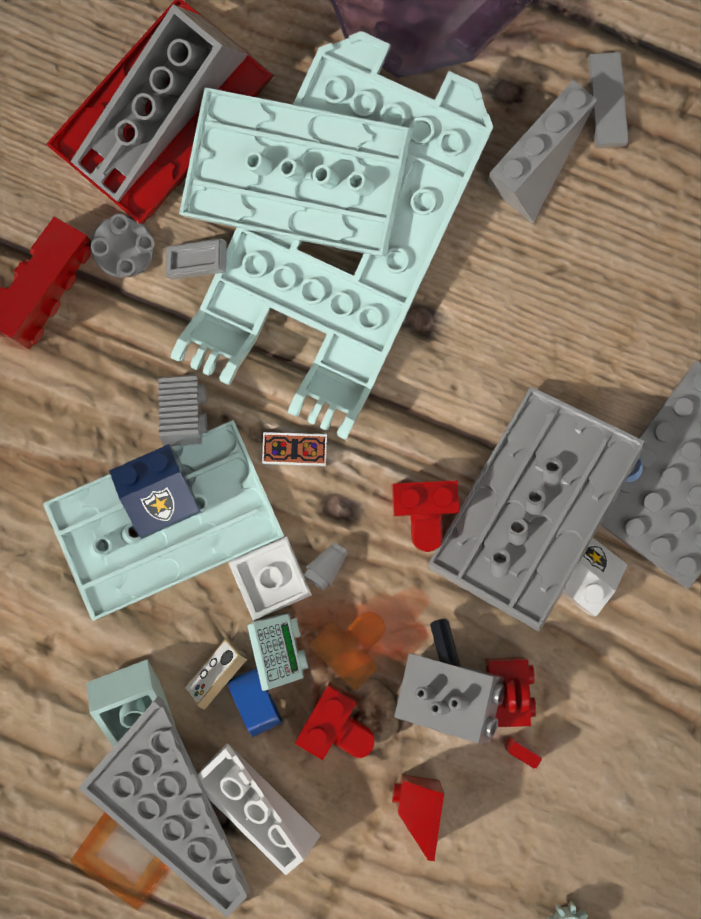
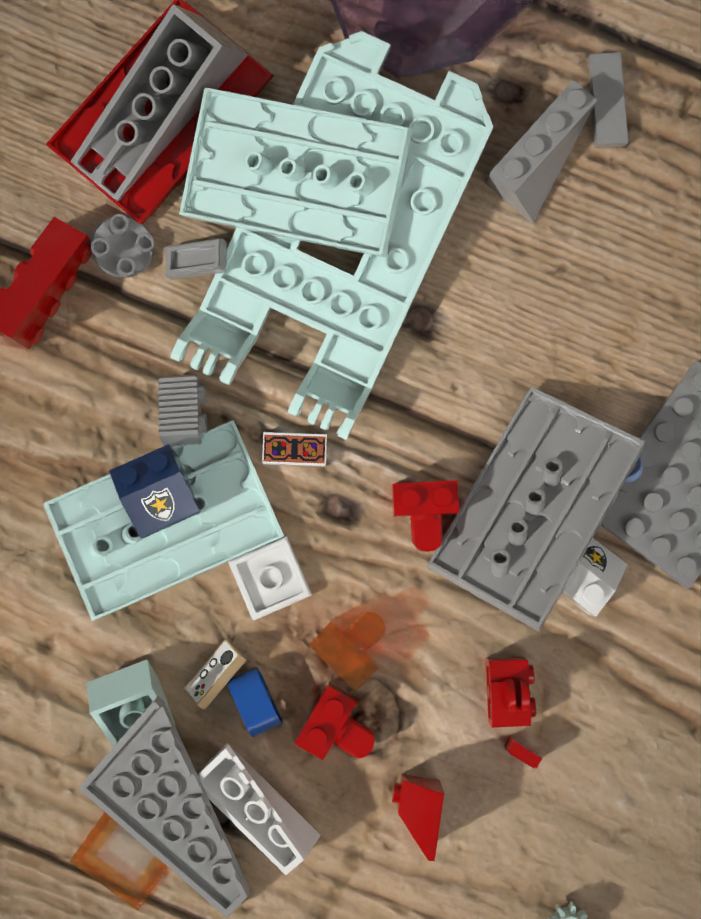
(277, 650): light aqua slope -> none
(326, 566): light grey cone -> none
(449, 695): light grey piece -> none

